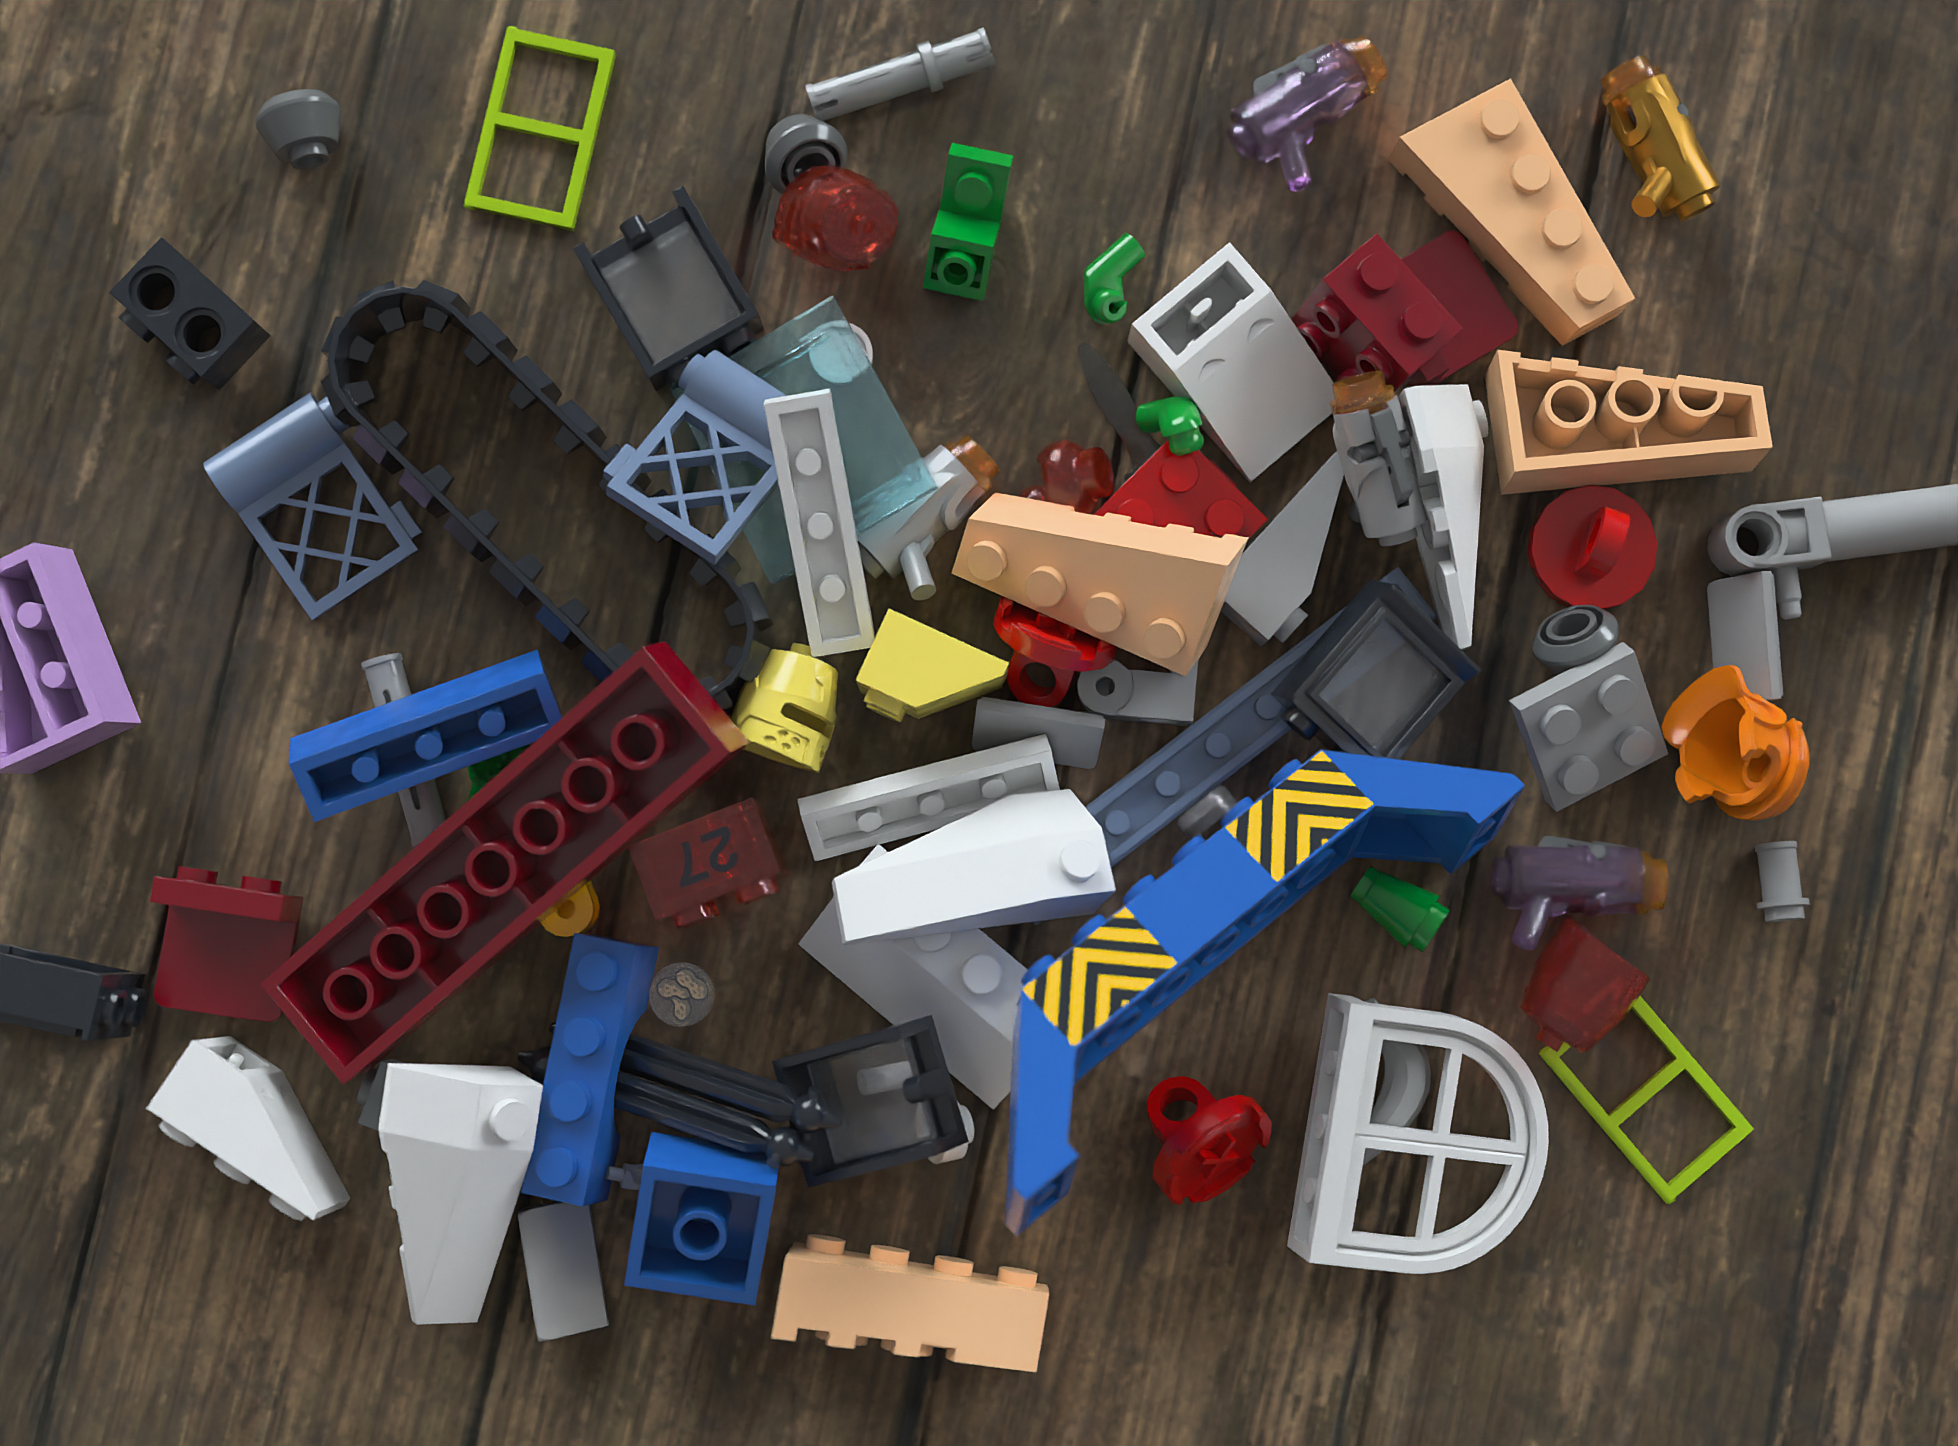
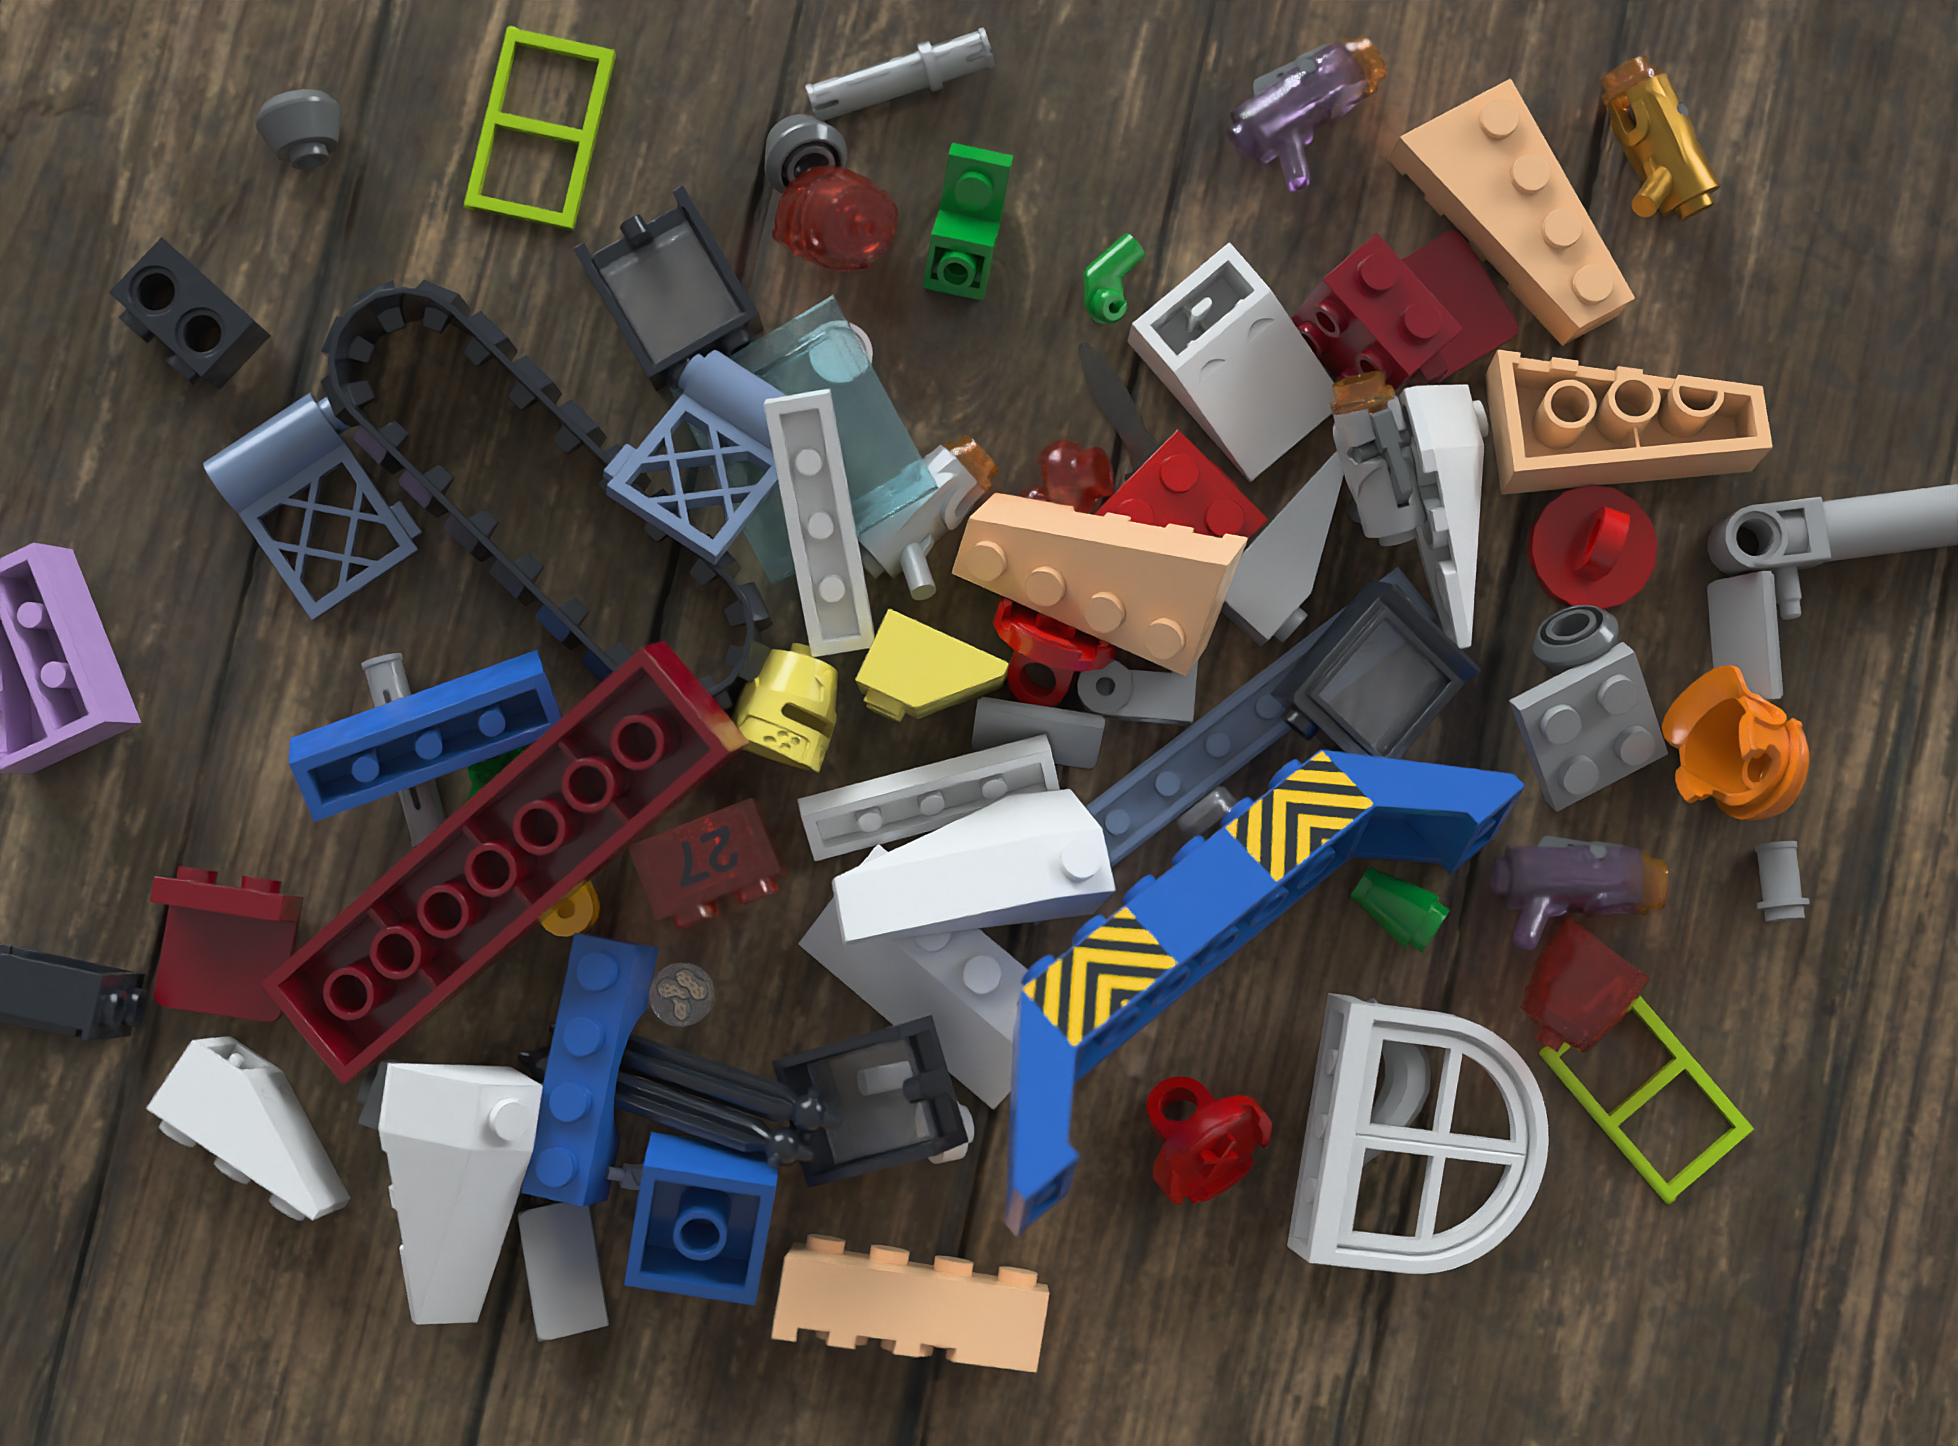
(1174, 418): green arm -> none

